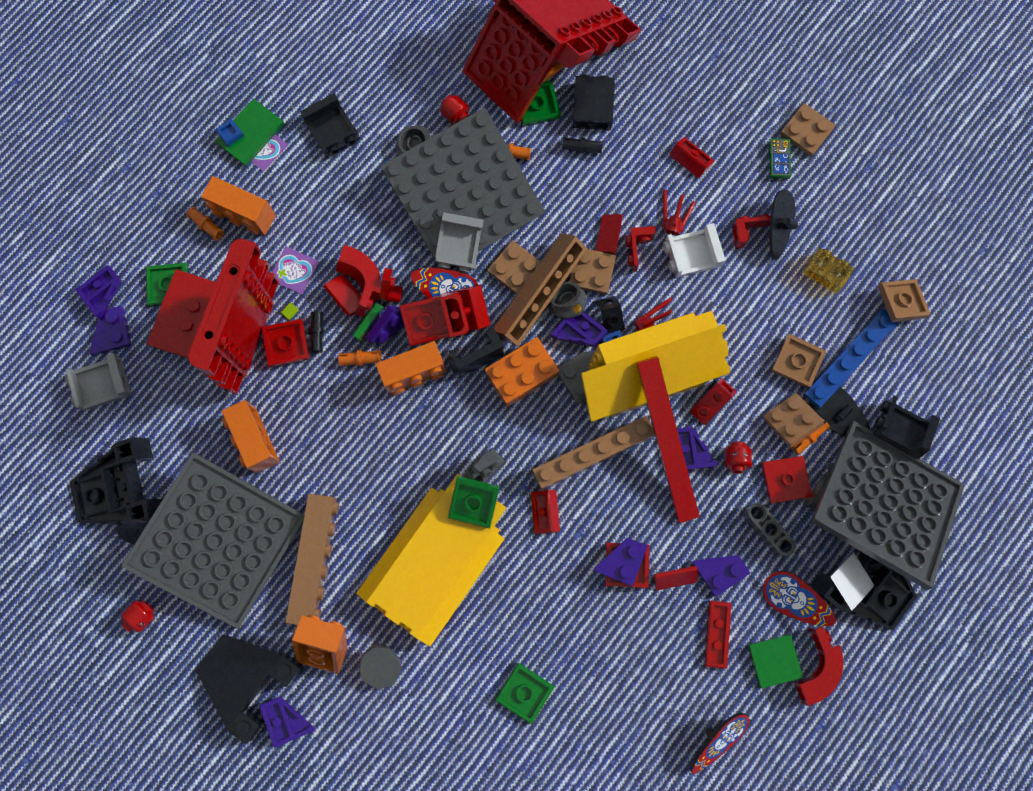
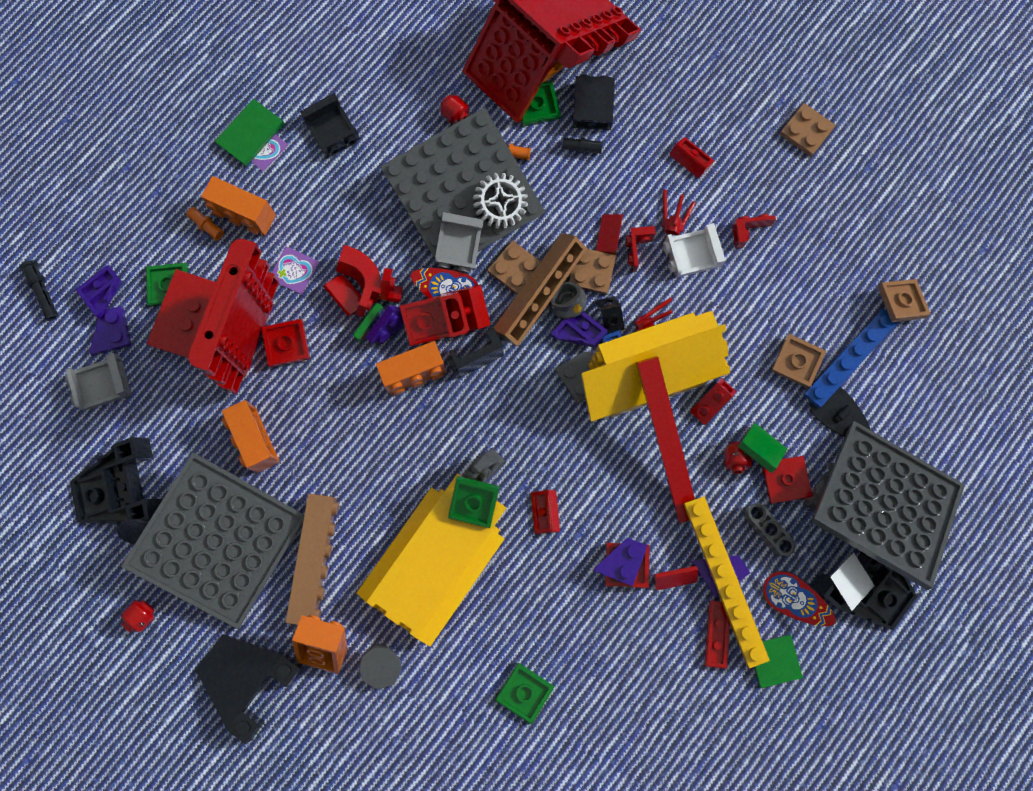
(36, 282): none -> black pin
(229, 132): blue tile -> none
(284, 722): dark purple wing -> none
(289, 311): lime window -> none
(316, 332): black pin -> none
(359, 358): orange pin -> none
(411, 137): dark grey hat -> none
(517, 197): none -> white gear
(522, 372): orange brick -> none
(593, 453): medium nougat brick -> none
(695, 450): dark purple wing -> none
(720, 740): shield -> none
(726, 582): none -> yellow plate
(763, 448): none -> green tile
(780, 158): tile -> none
(781, 222): black shield -> none
(793, 420): medium nougat plate -> none
(812, 438): orange pin -> none
(825, 275): clear yellow brick -> none
(828, 672): red arch -> none
(905, 429): black panel -> none

